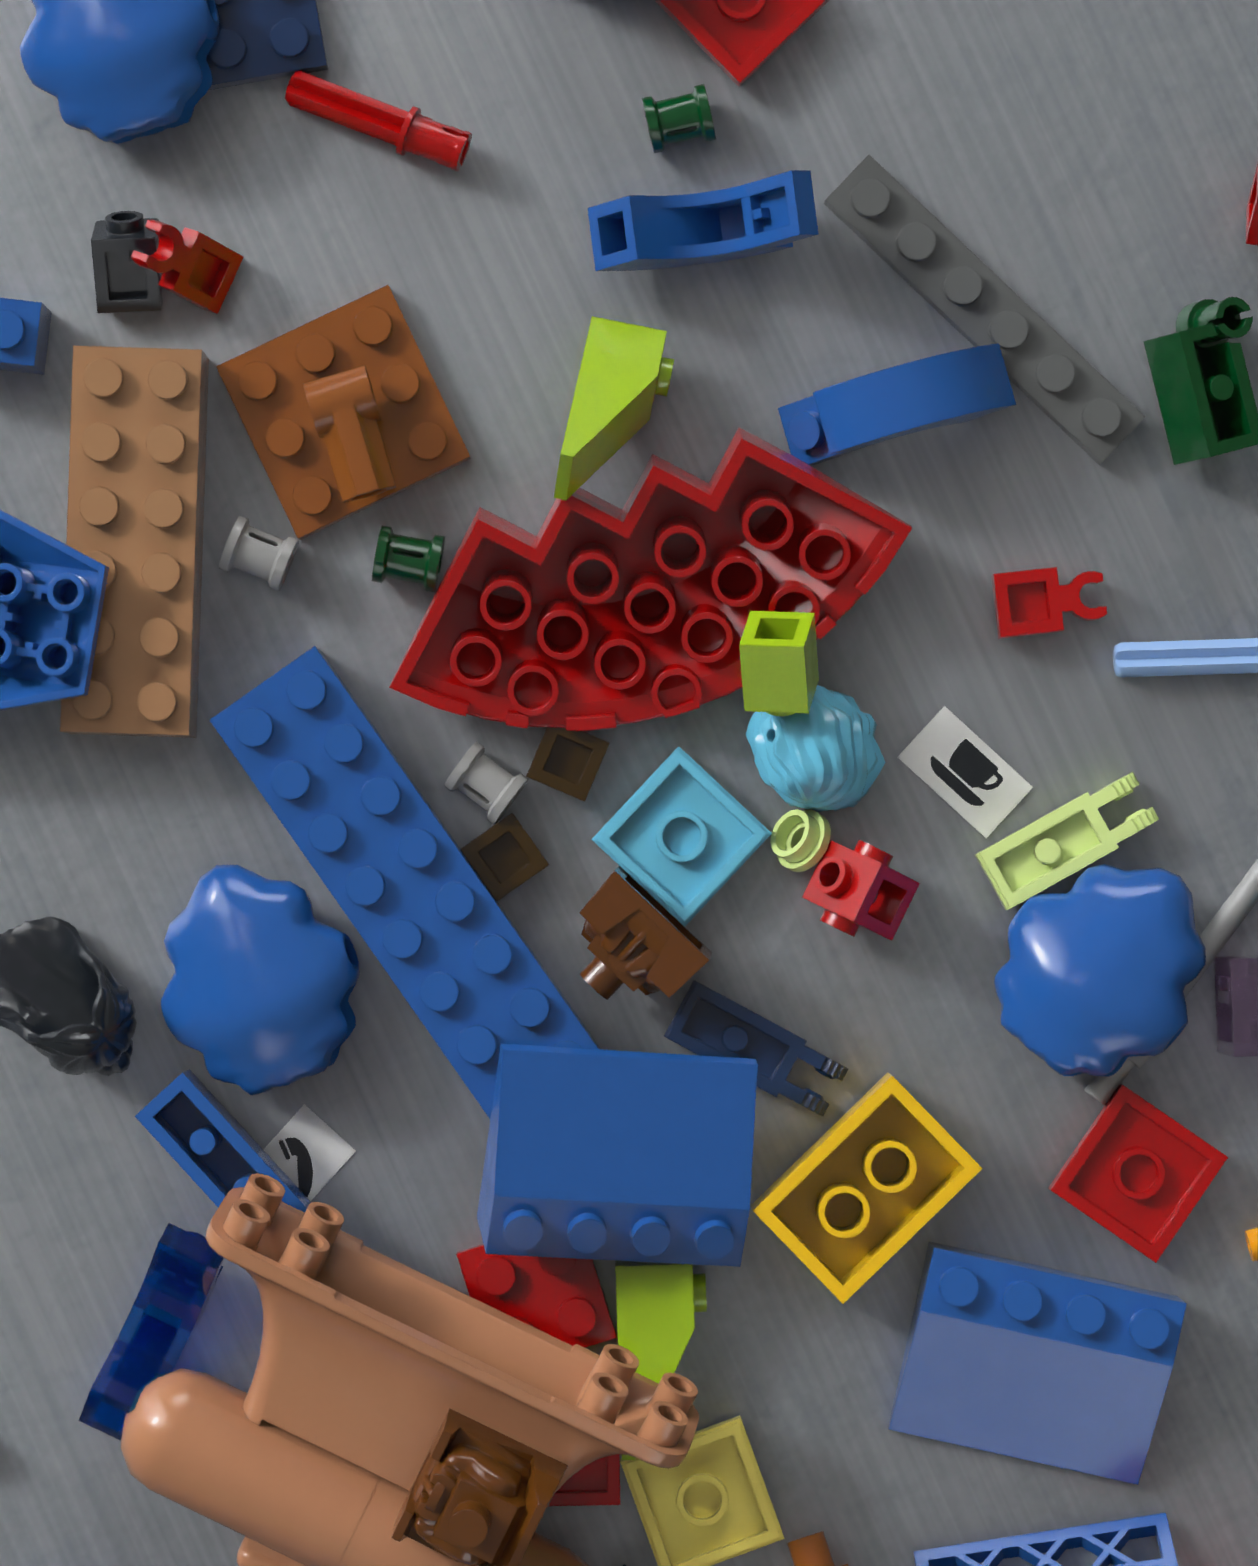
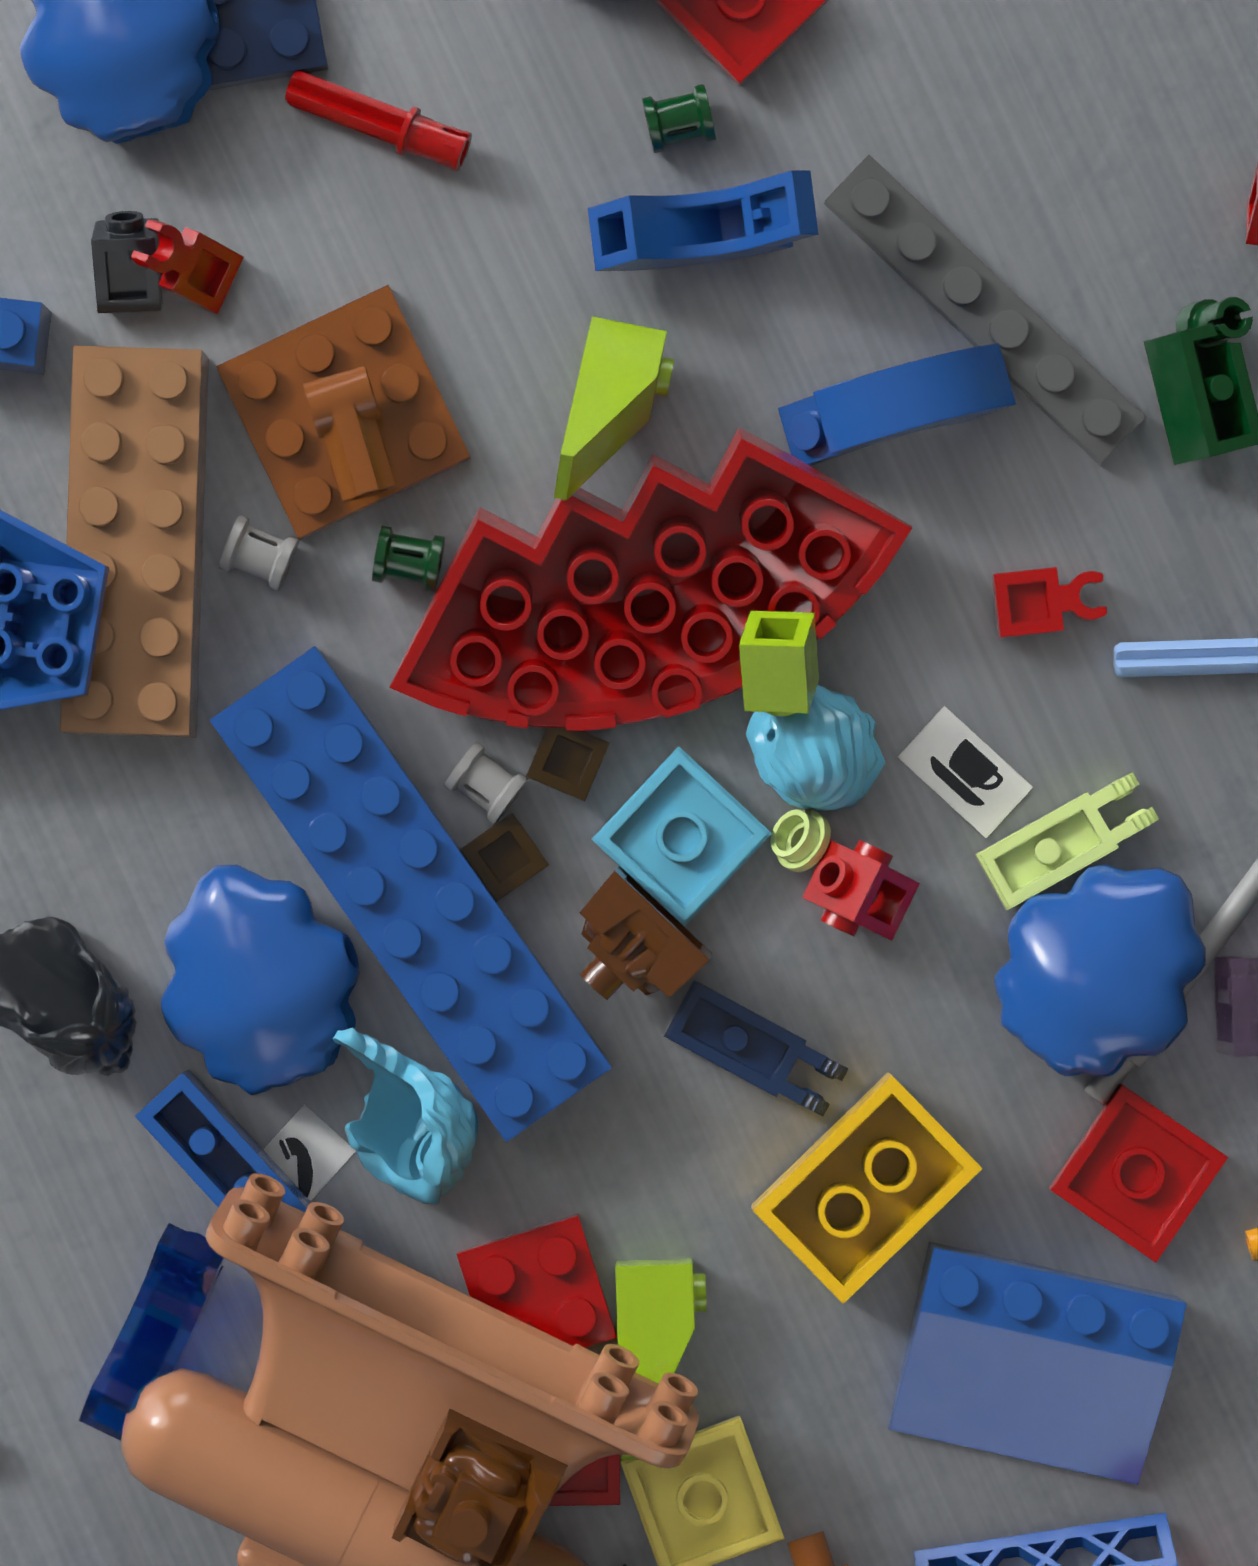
(413, 1123): none -> medium azure hair
(619, 1156): blue slope -> none

